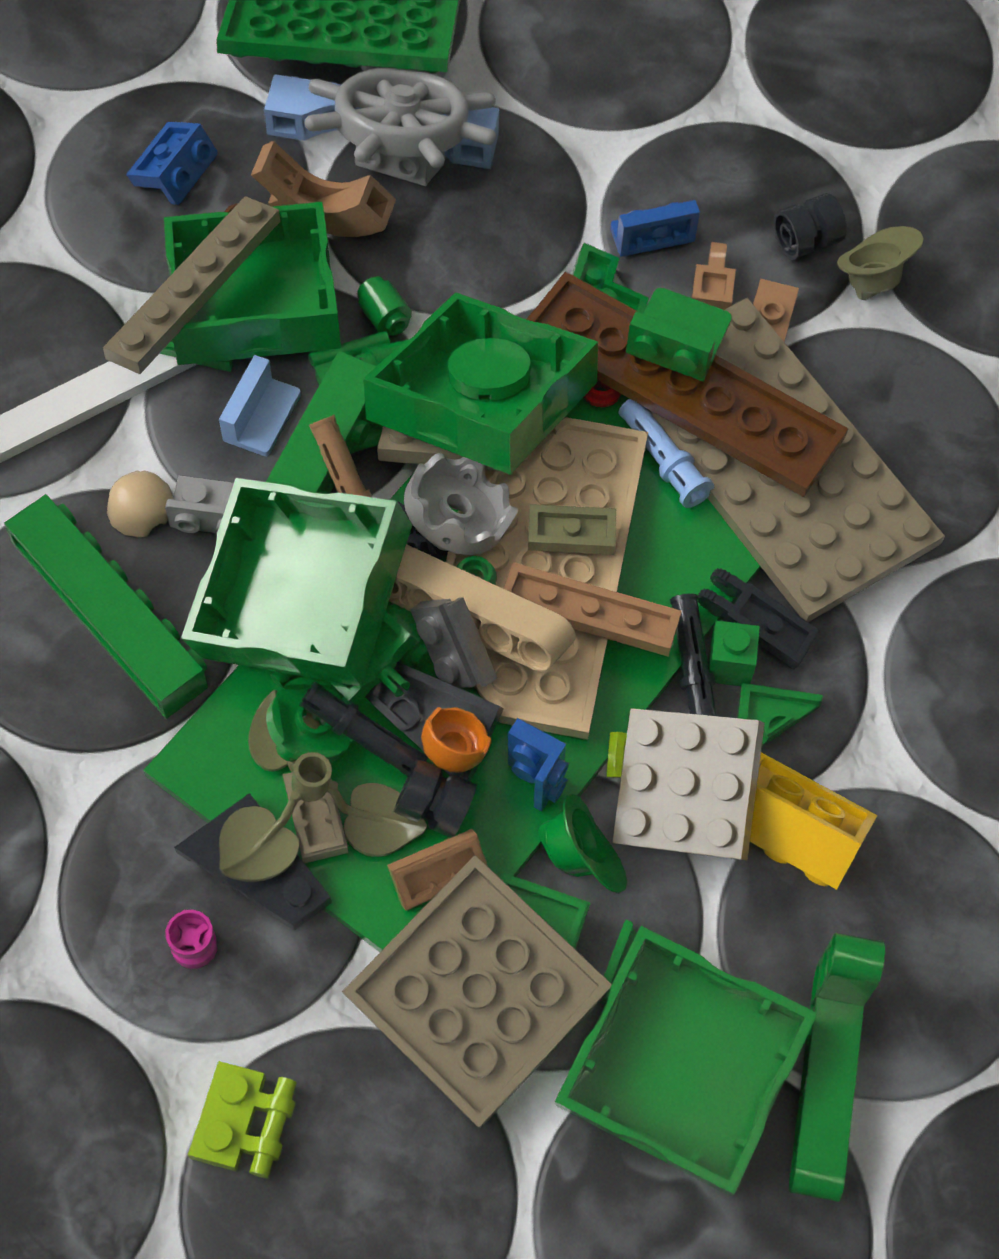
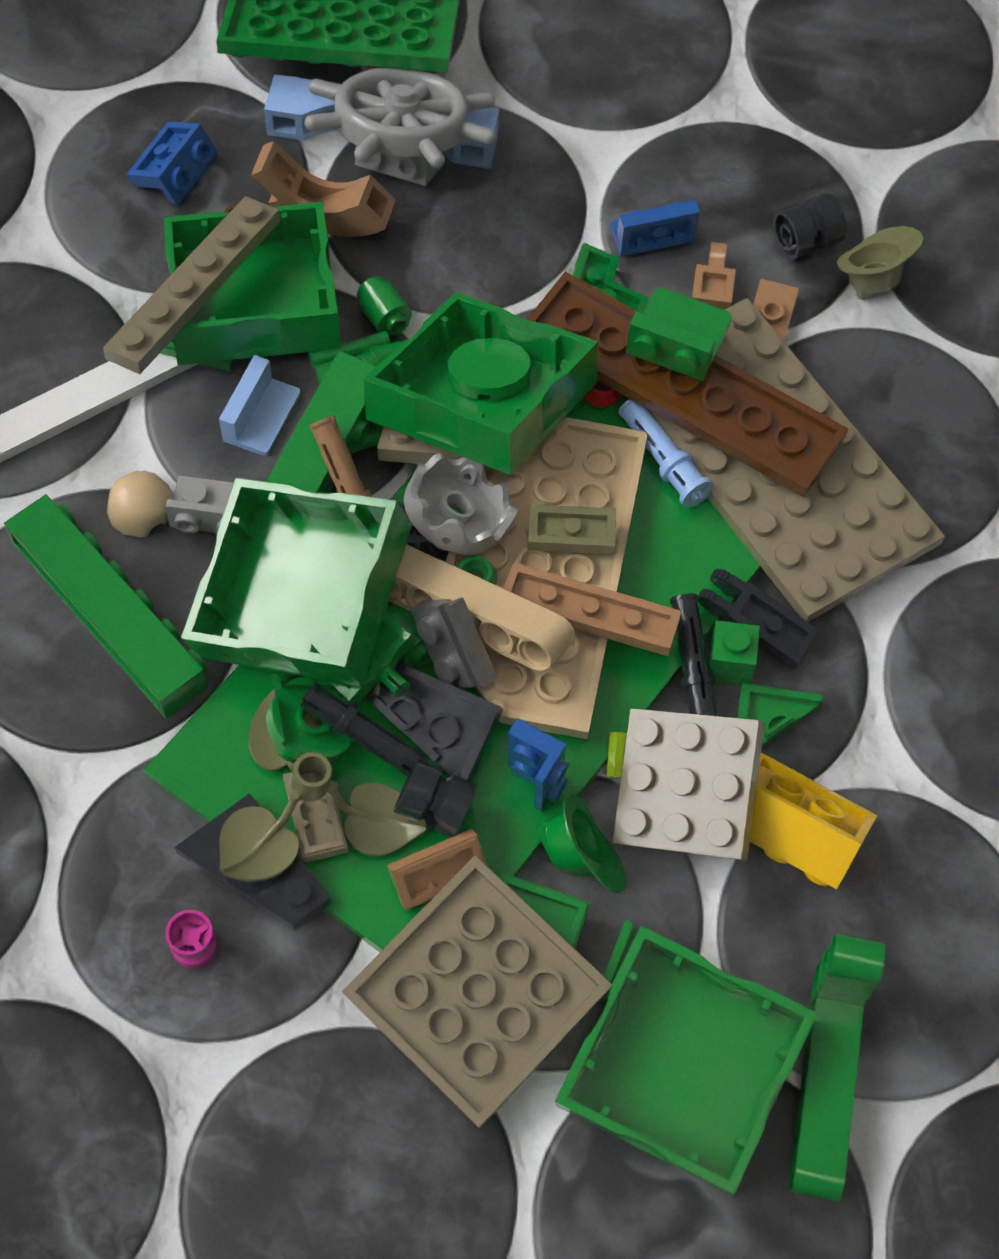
(228, 1115): lime plate -> none
(455, 739): orange hair -> none

